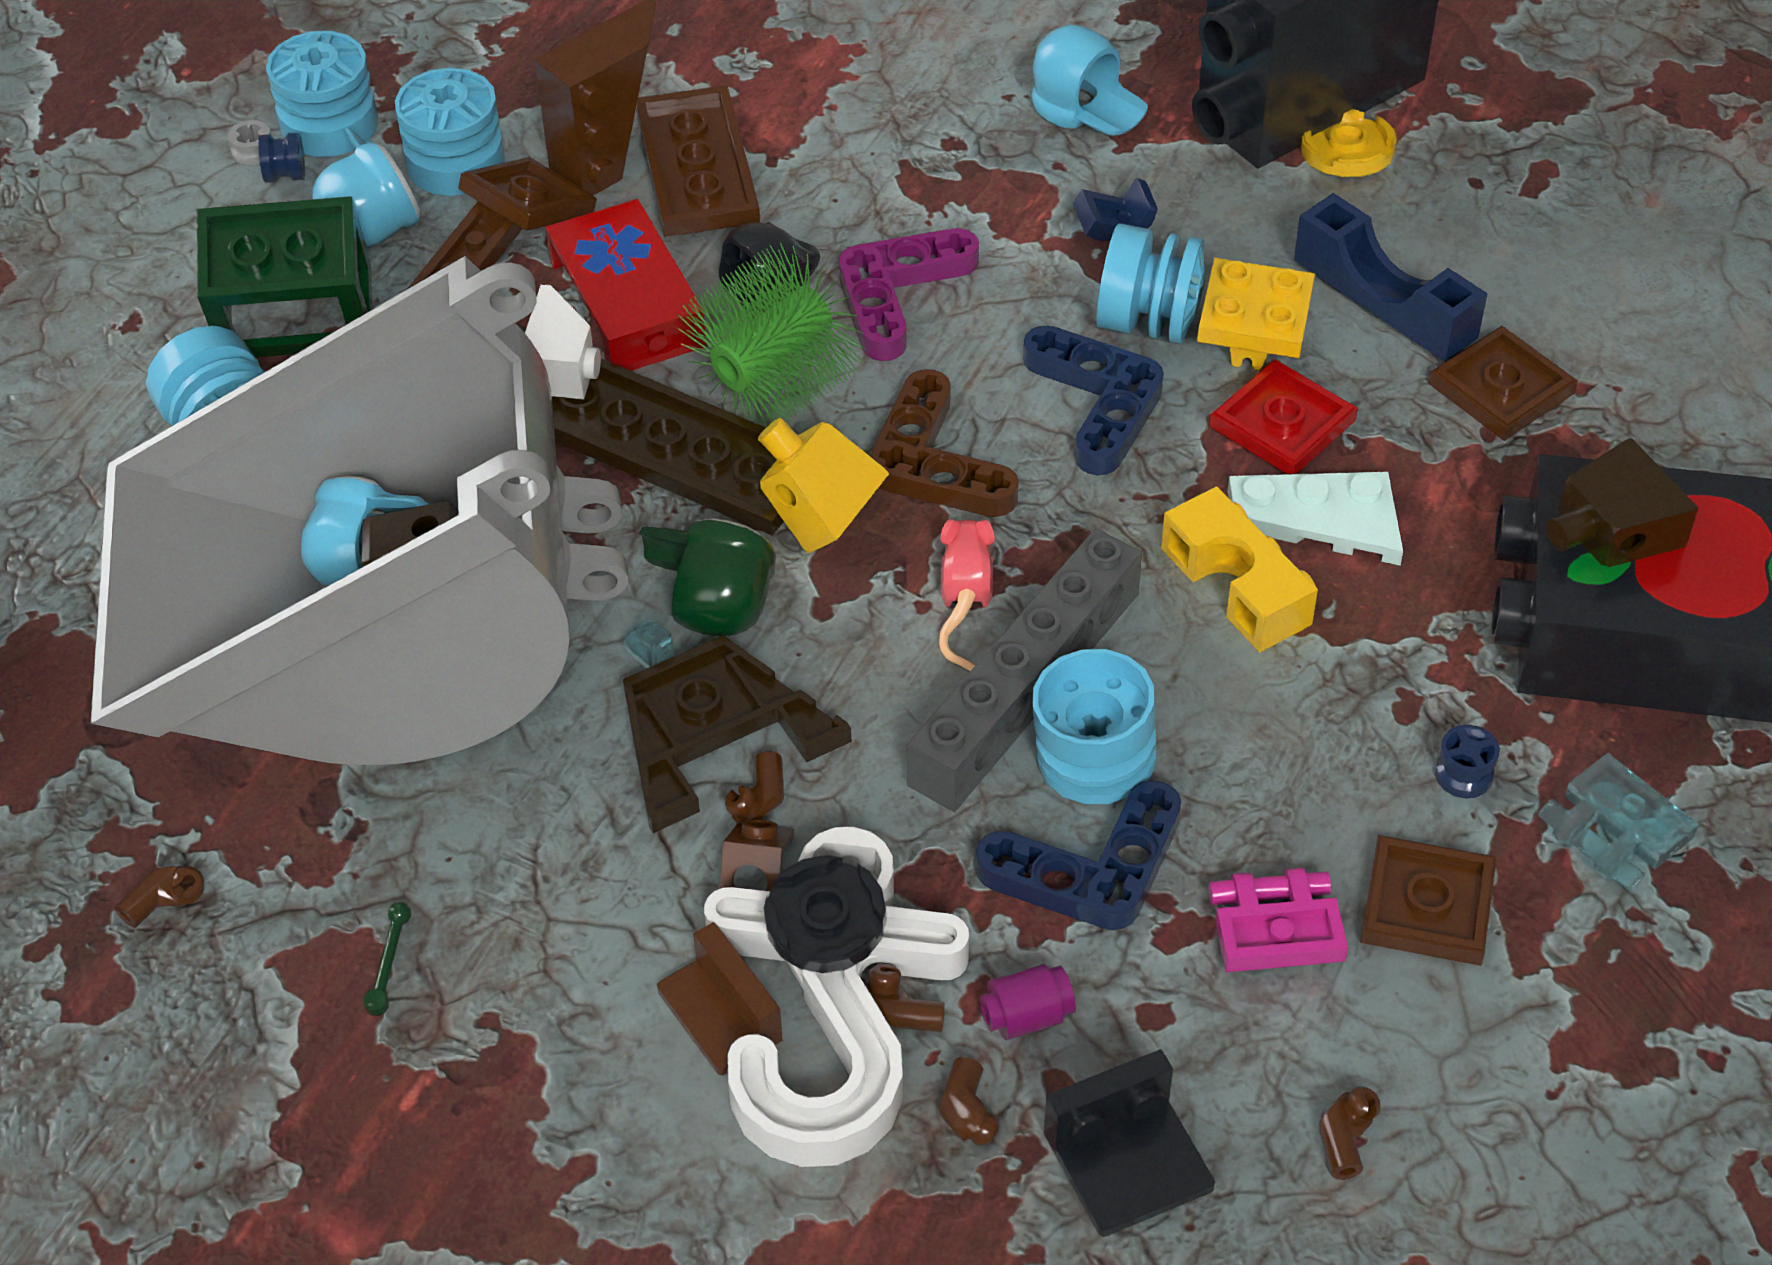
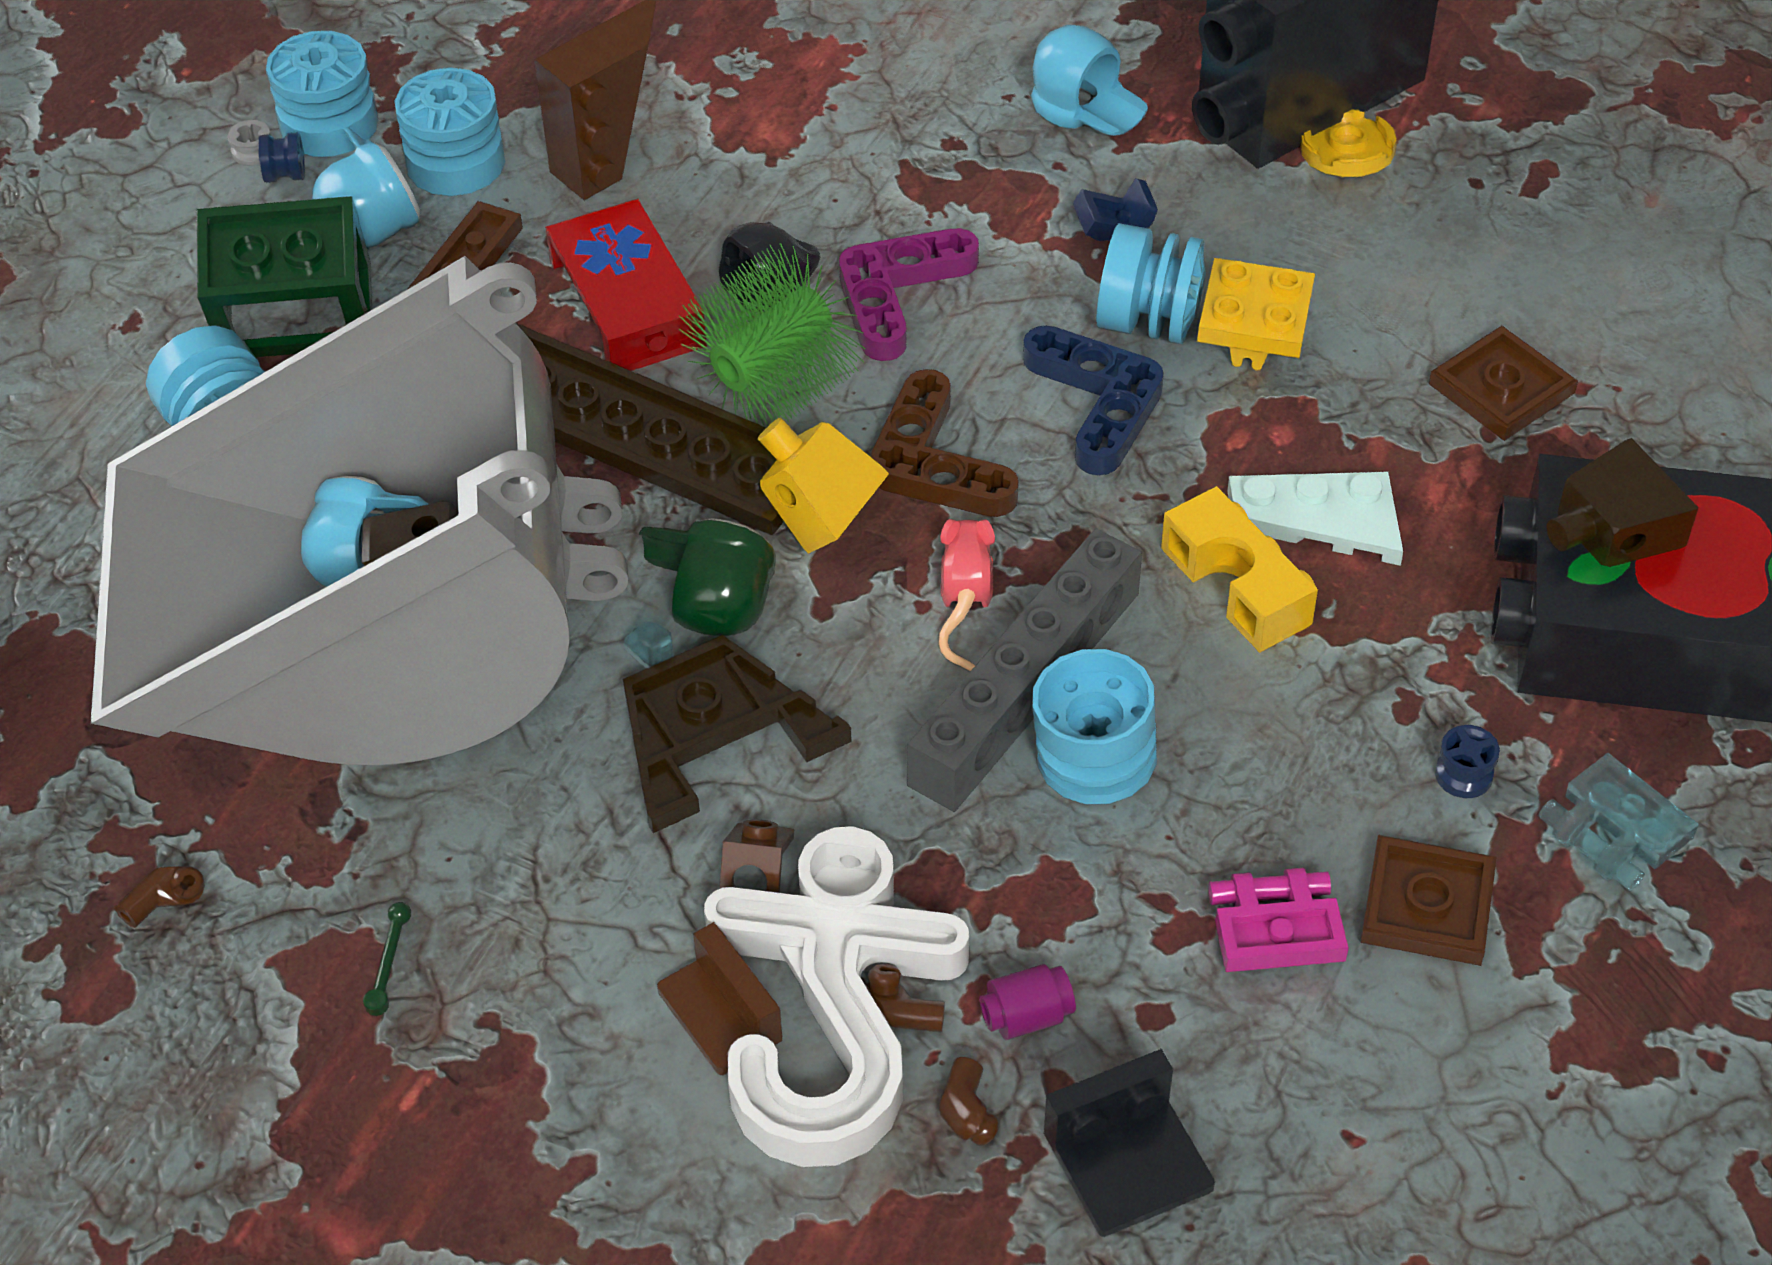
(527, 193): reddish brown tile -> none
(563, 344): white slope -> none
(697, 161): reddish brown plate -> none
(763, 795): reddish brown arm -> none
(825, 914): black tile -> none
(1092, 879): dark blue beam -> none
(1283, 417): red plate -> none
(1343, 251): dark blue arch -> none
(1343, 1126): reddish brown arm -> none

